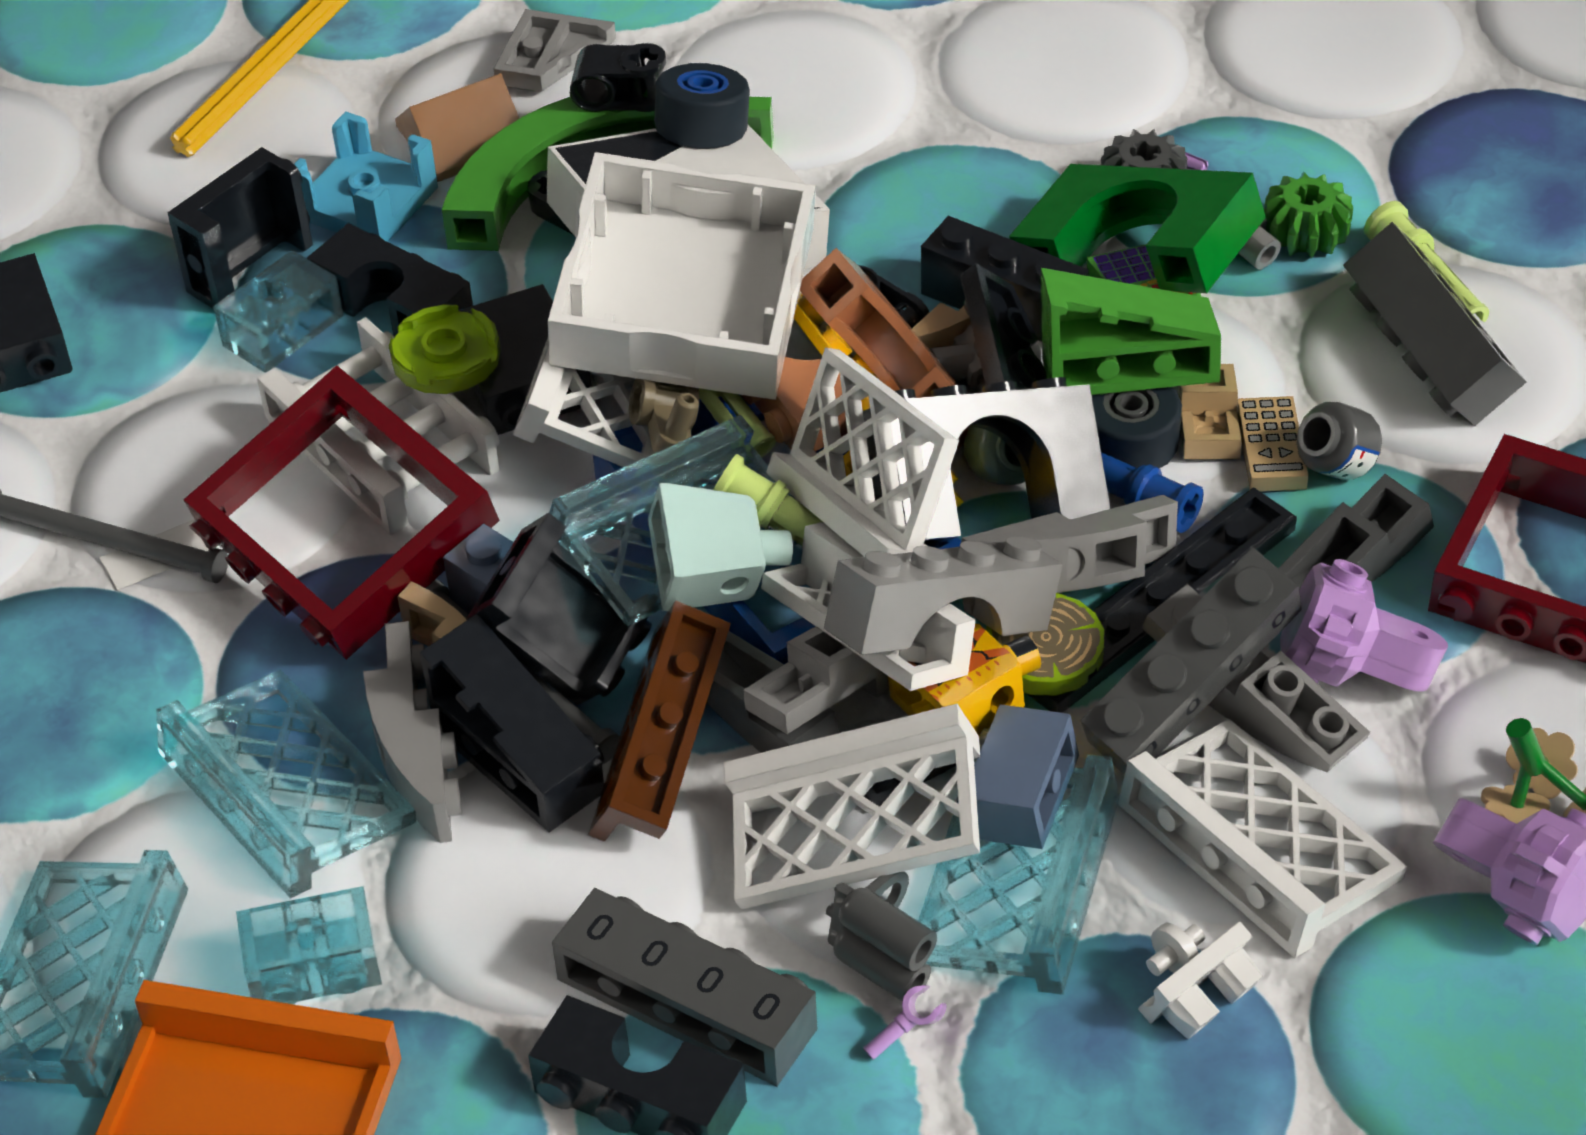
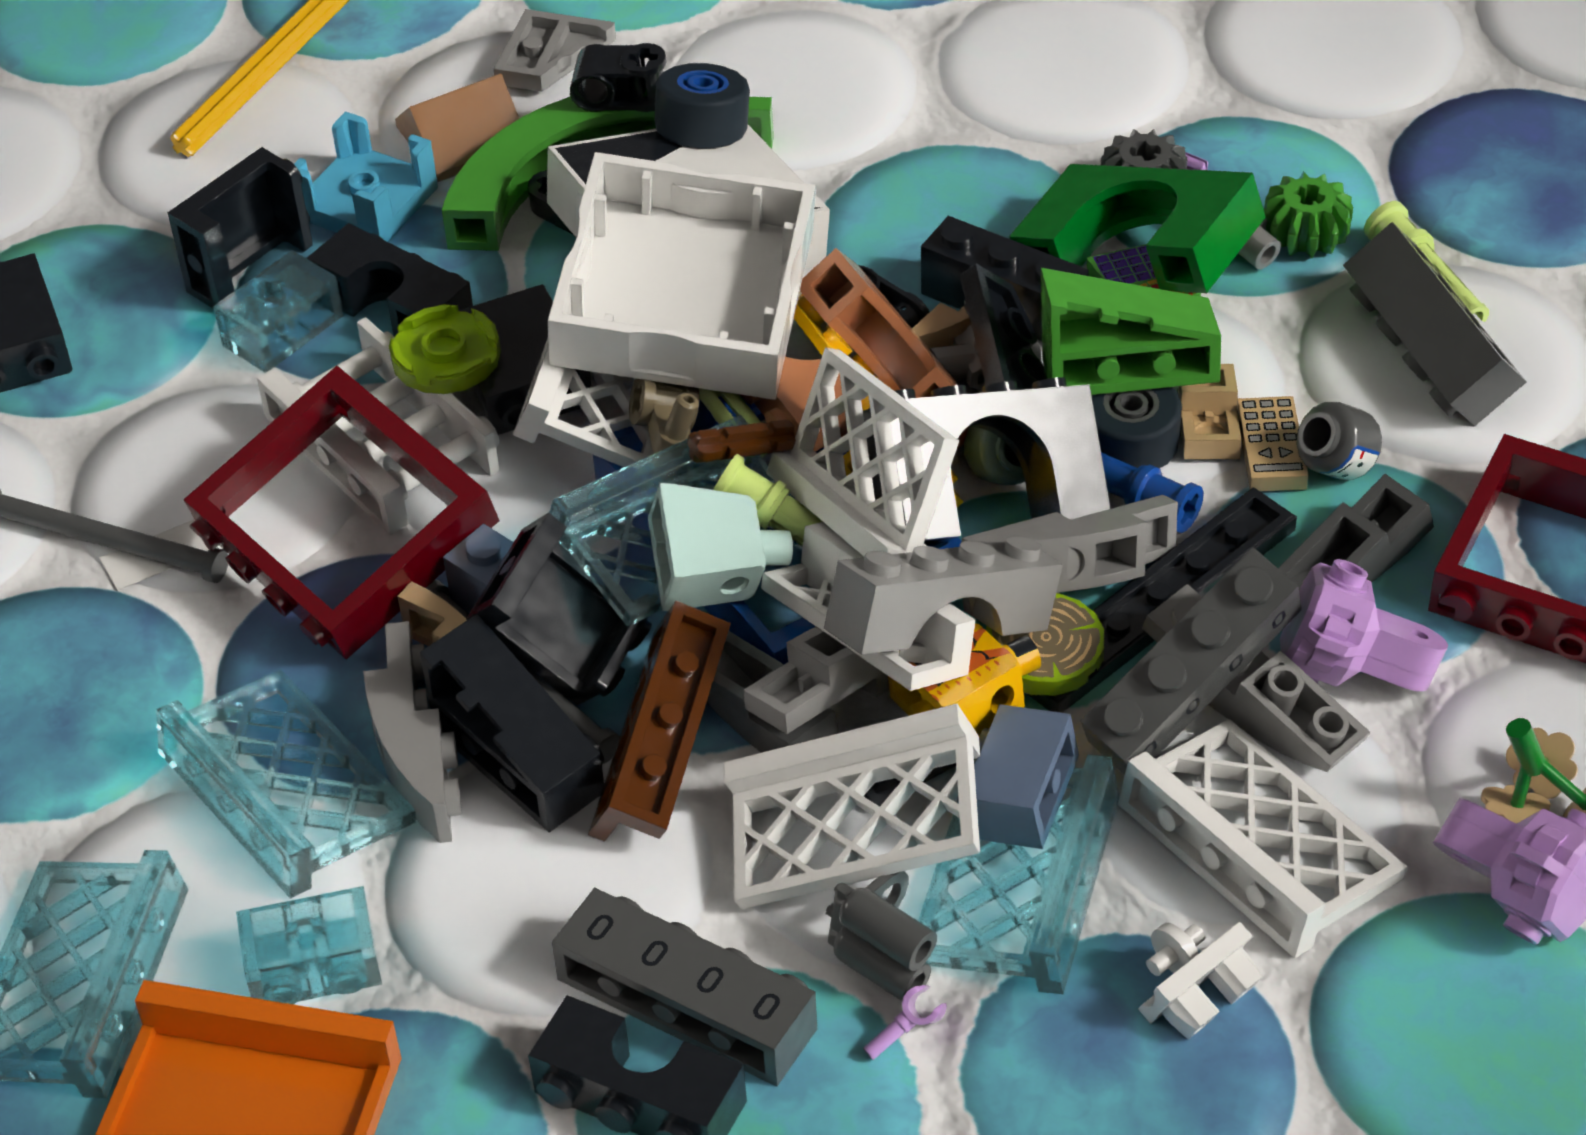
(741, 440): none -> reddish brown axle

